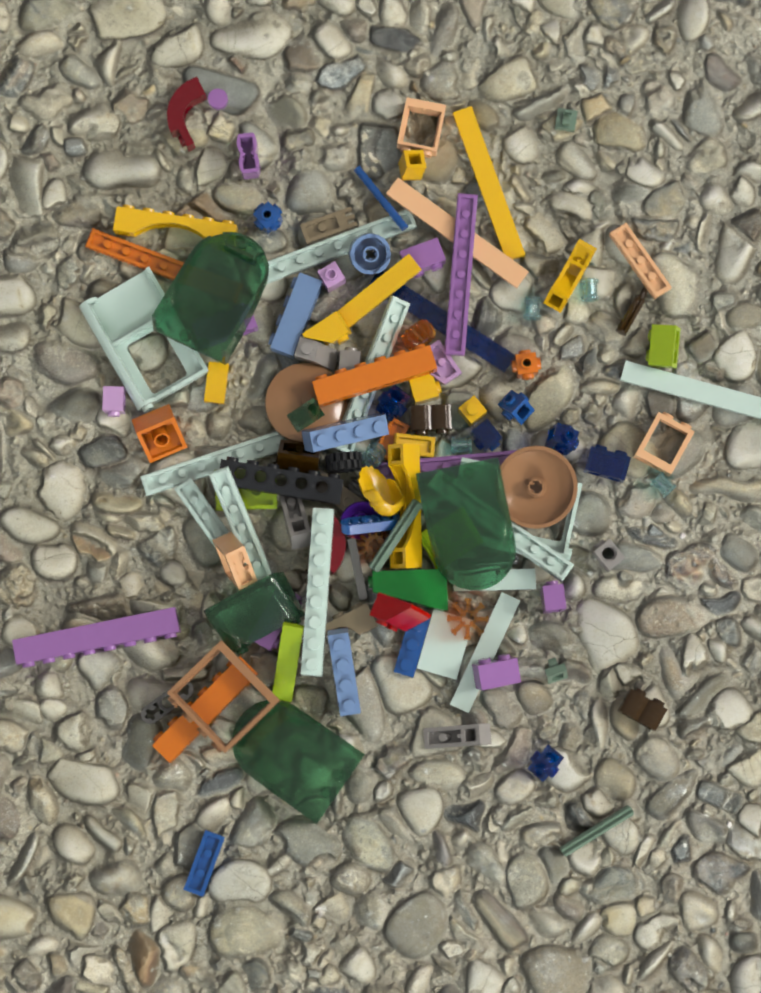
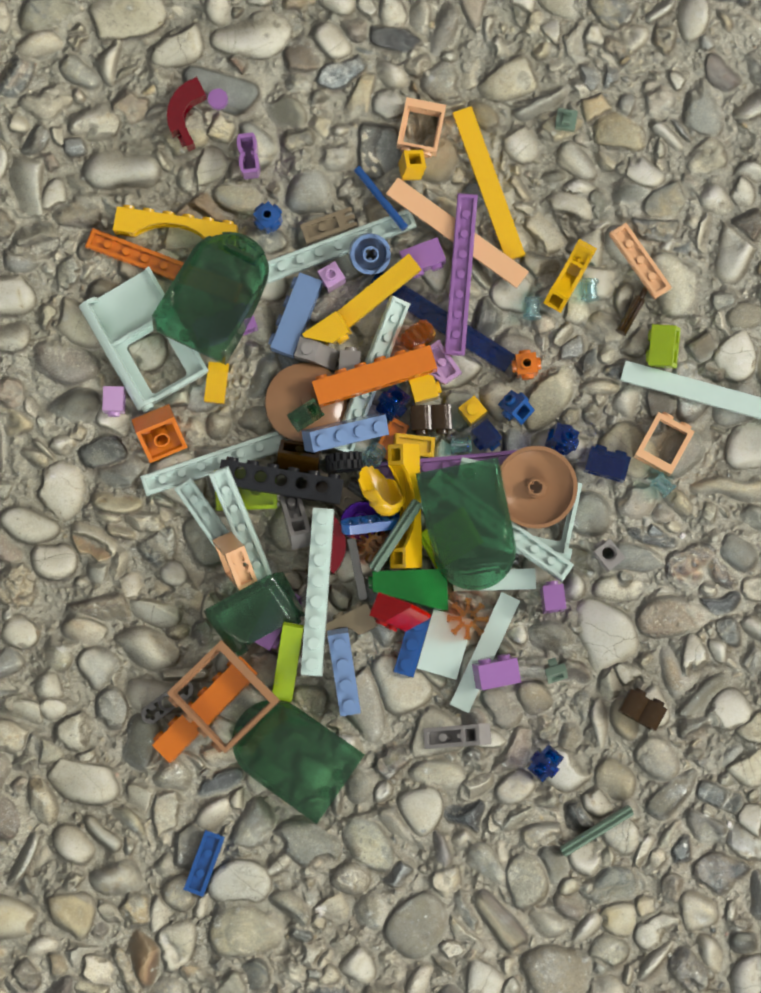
(96, 636): medium lavender brick -> none

